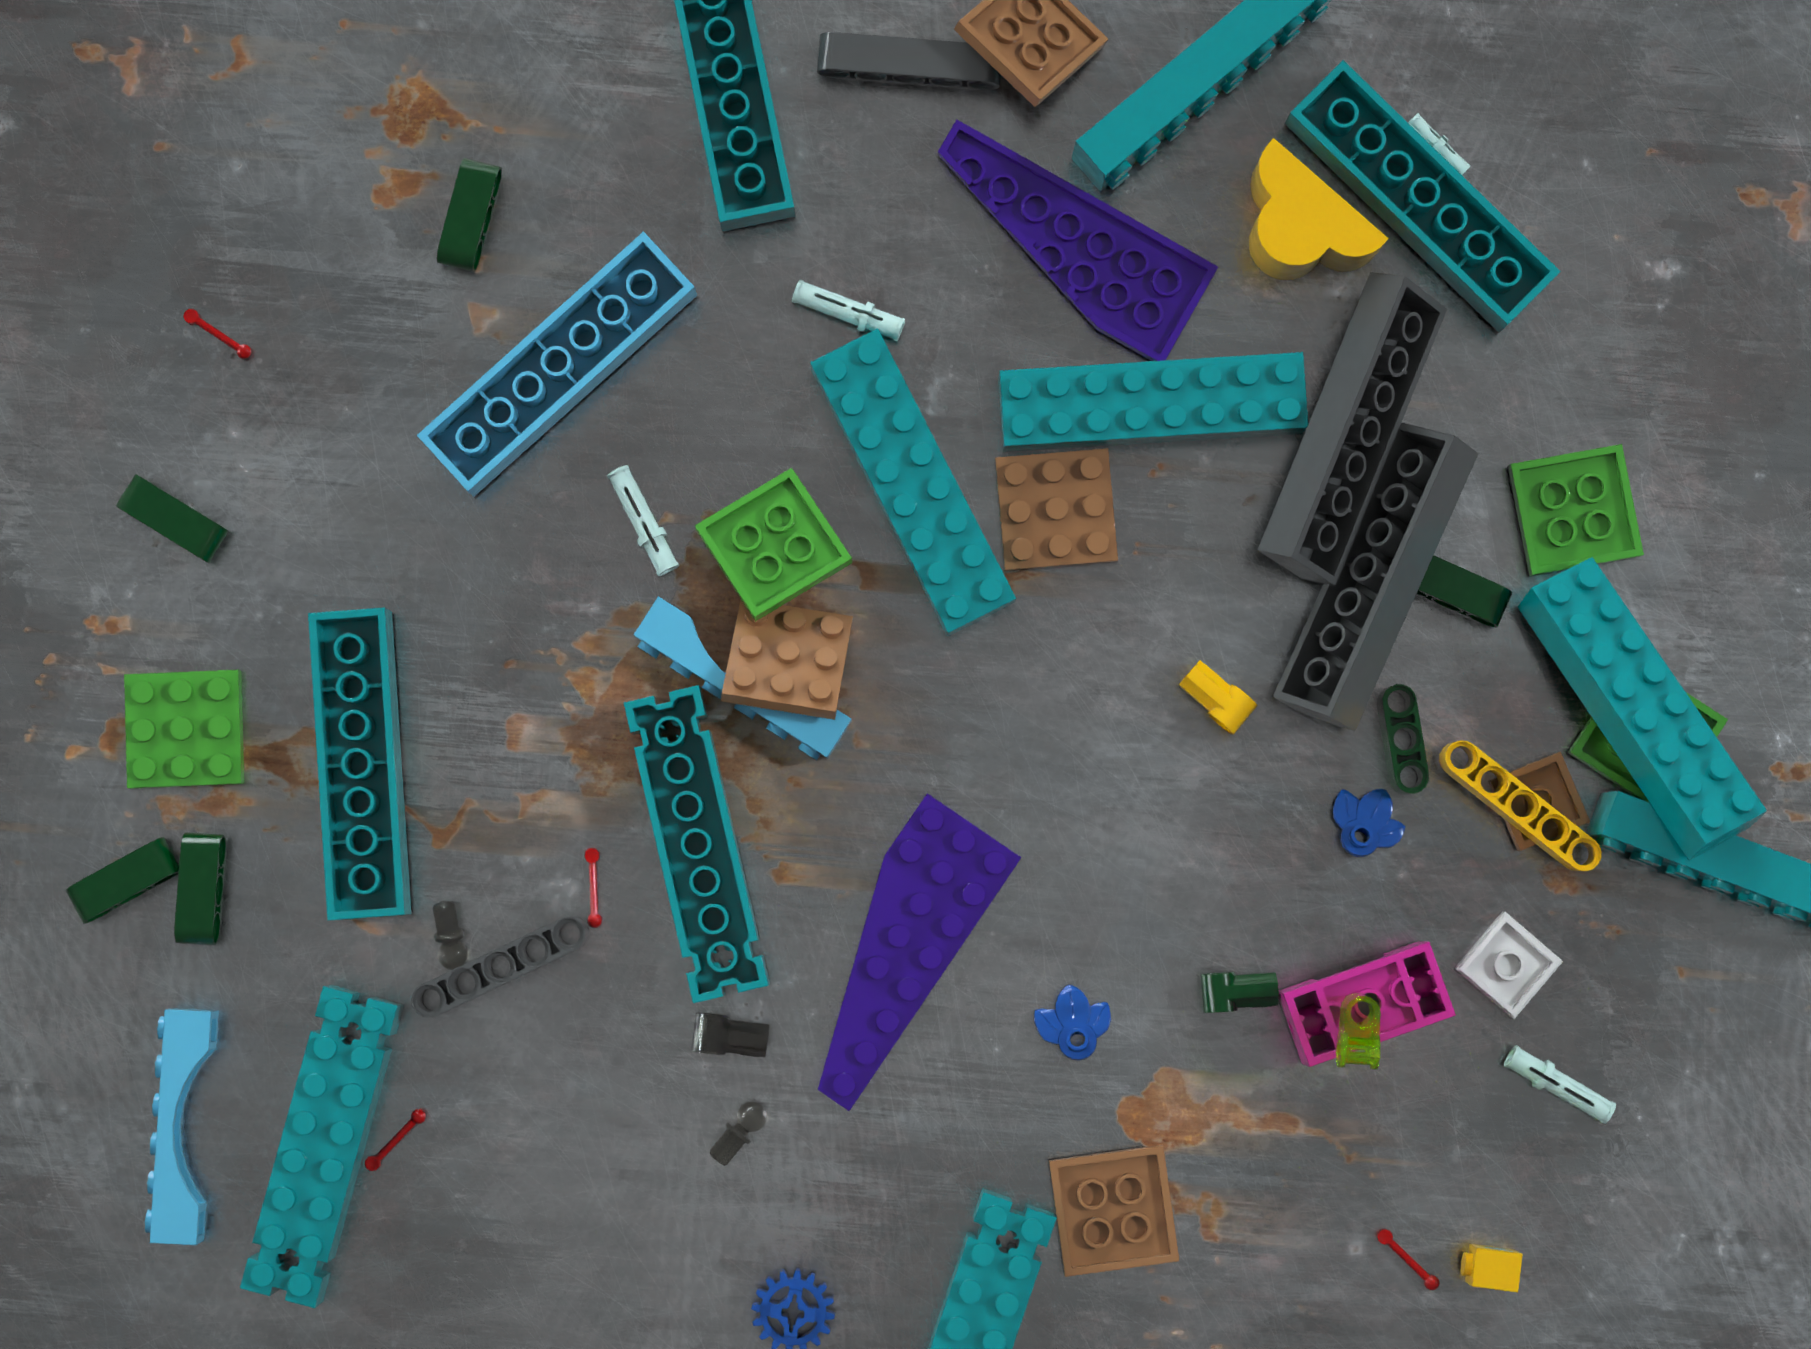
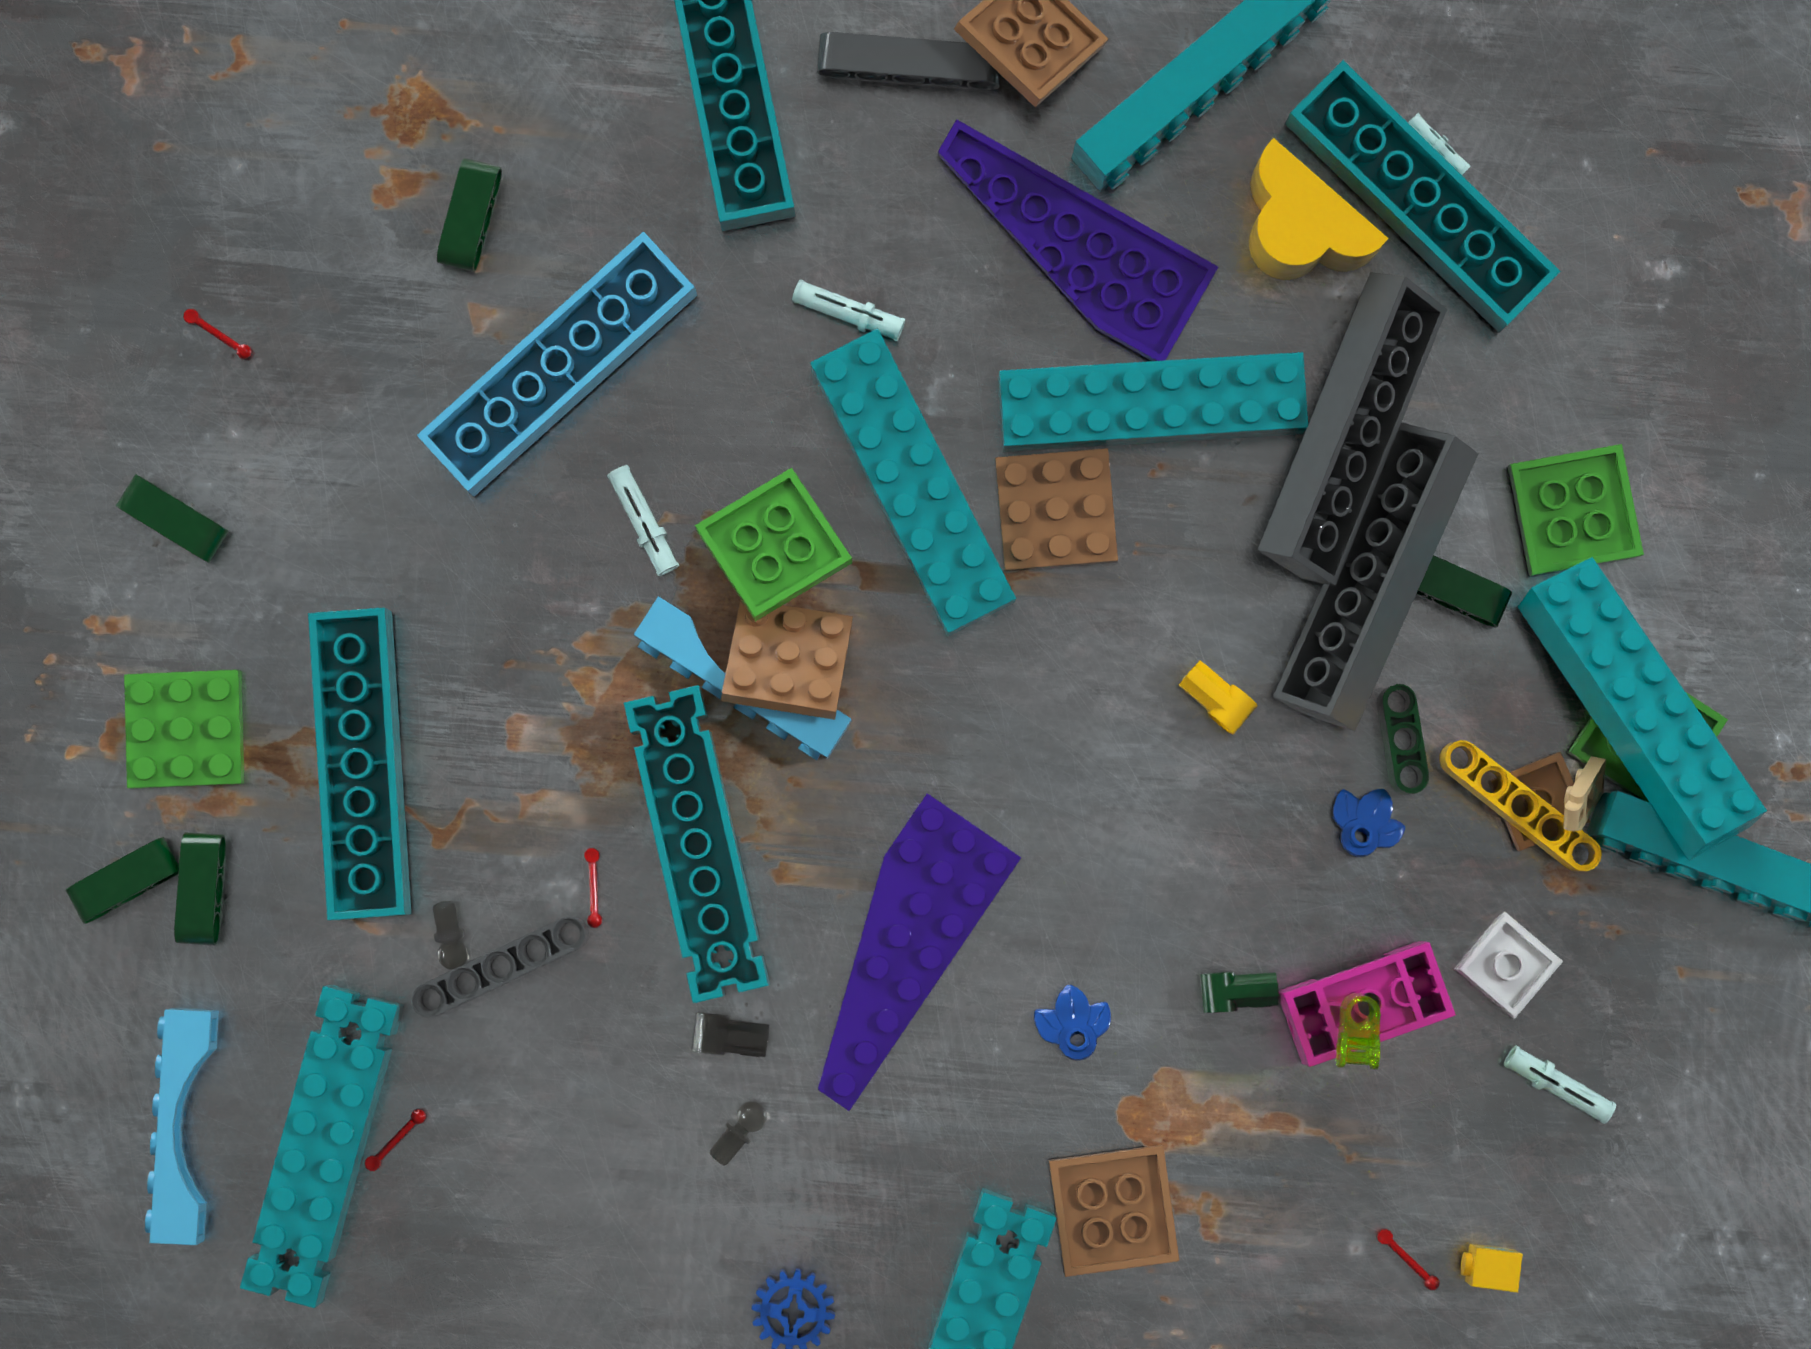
(1584, 794): none -> tan hinge

